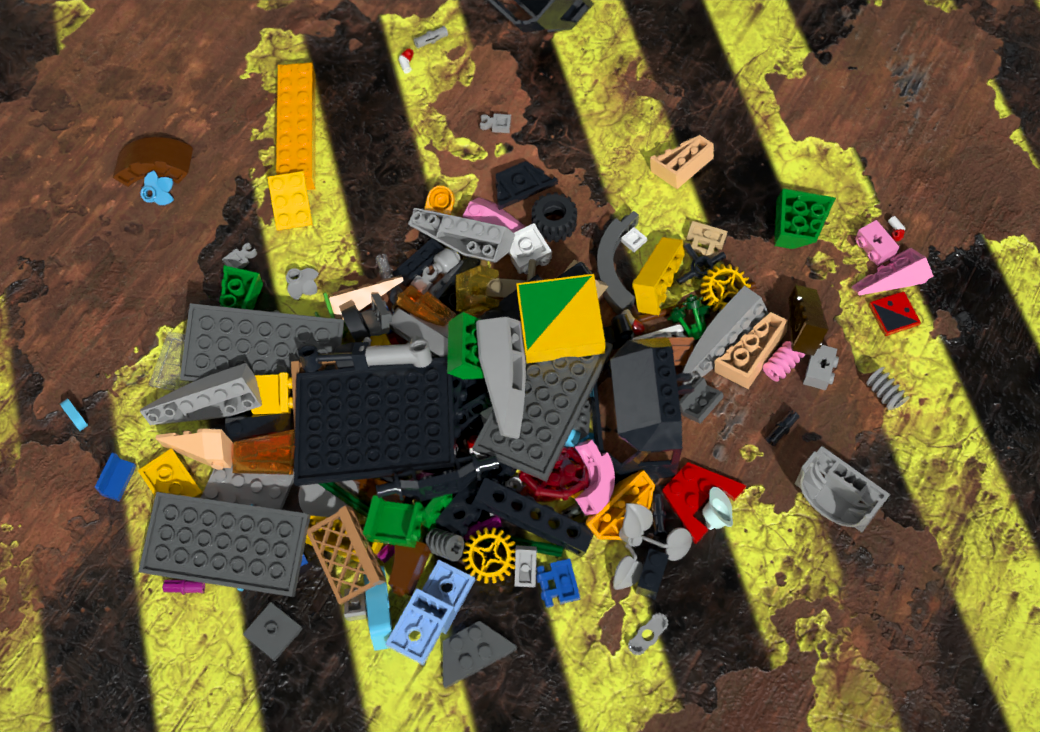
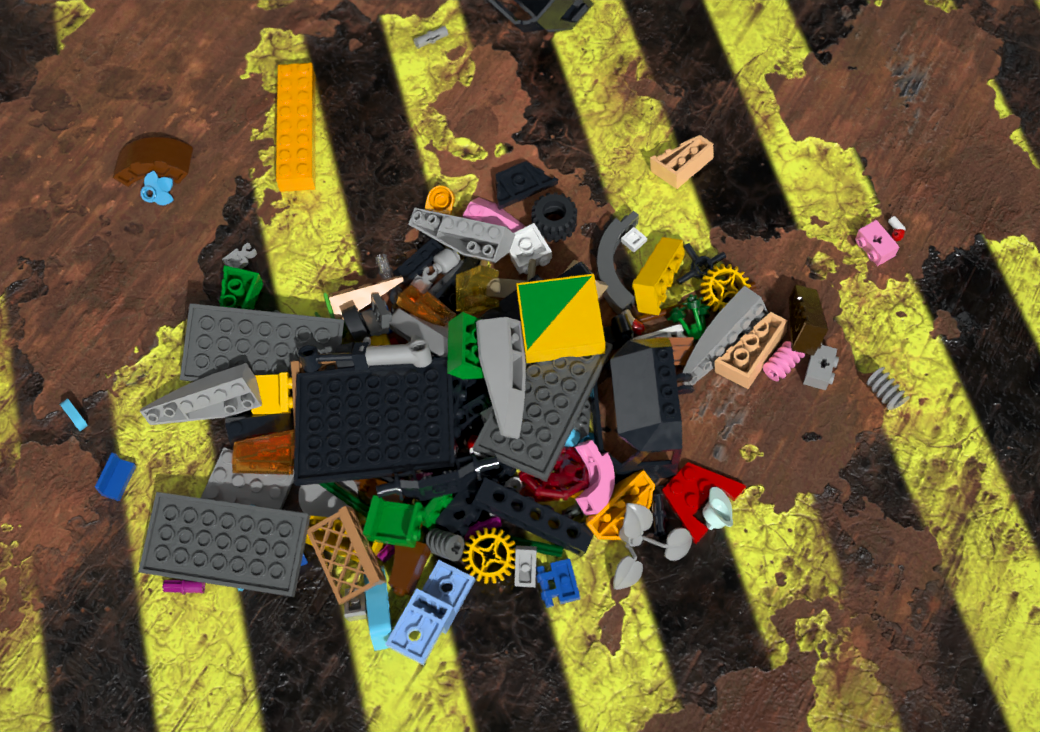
(168, 367): clear piece -> none
(169, 476): yellow plate -> none
(206, 446): light nougat wedge -> none
(272, 631): dark grey plate -> none
(290, 201): yellow plate -> none
(303, 284): light grey plate -> none
(405, 59): arm -> none
(472, 651): dark grey wing -> none
(499, 123): light grey plate -> none
(652, 574): black brick -> none
(657, 625): light grey piece -> none
(700, 402): dark grey bracket -> none
(708, 236): tan plate -> none
(782, 427): black pin -> none
(800, 217): green wedge -> none
(840, 491): light grey piece -> none
(894, 313): red tile -> none
(905, 270): bright pink wedge -> none

